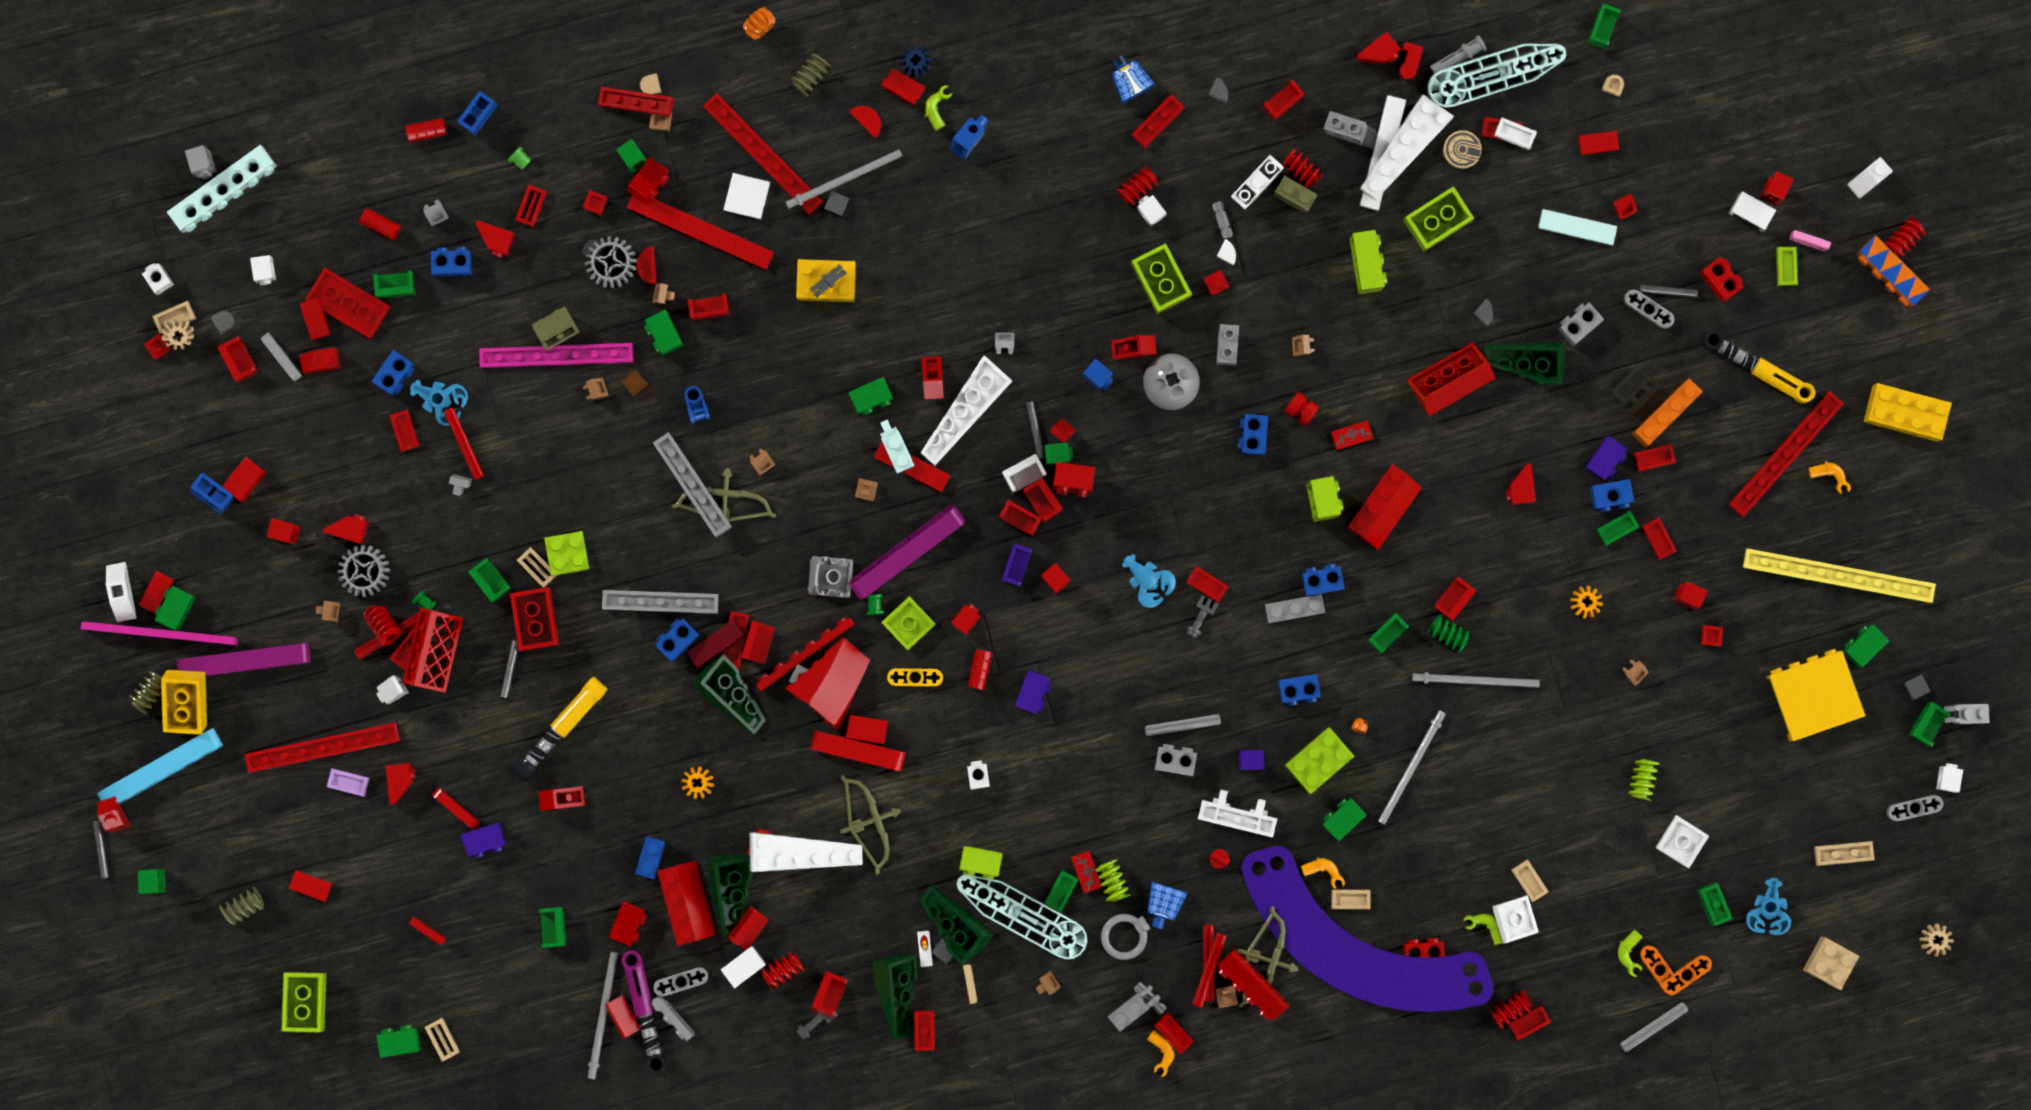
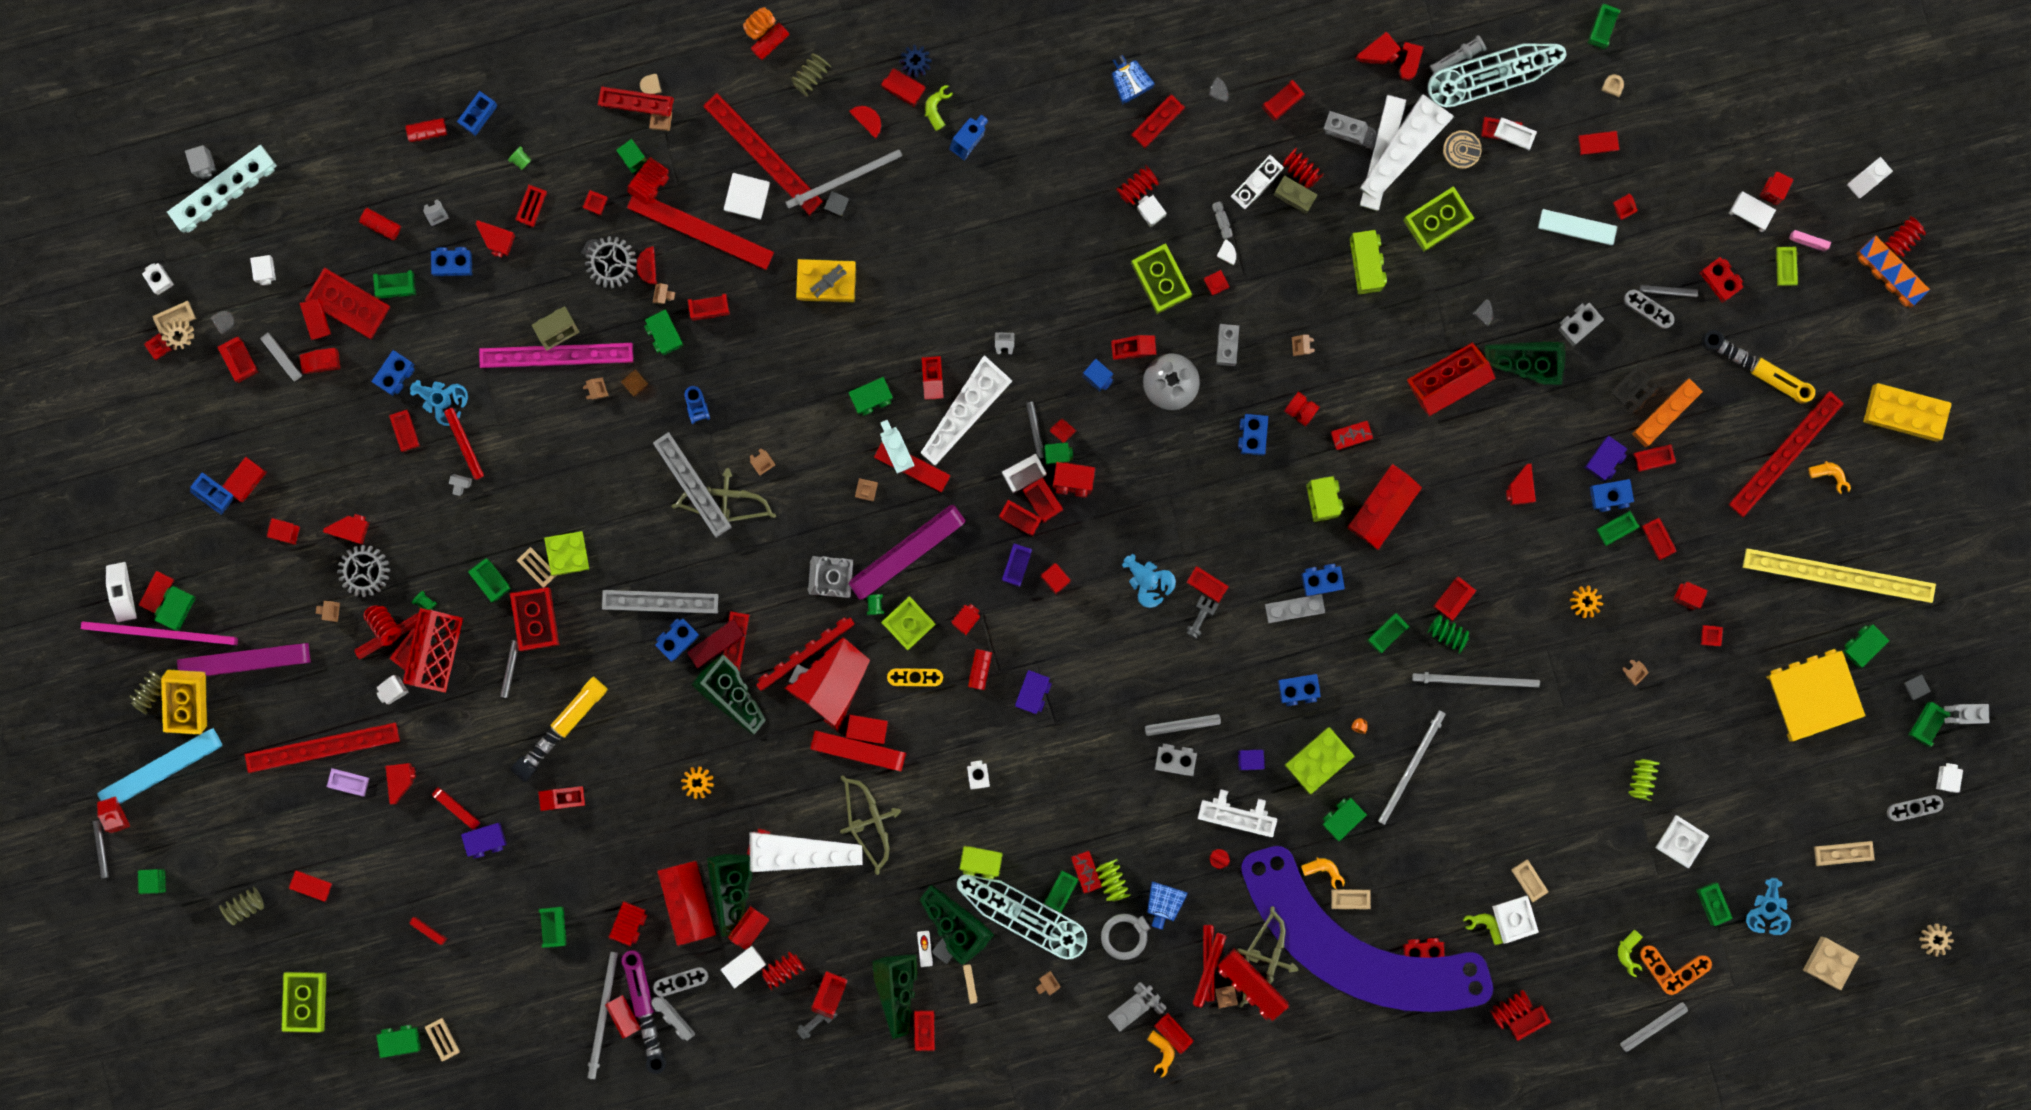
(650, 857): blue brick -> none
(758, 642): red panel -> none
(769, 41): none -> red axle

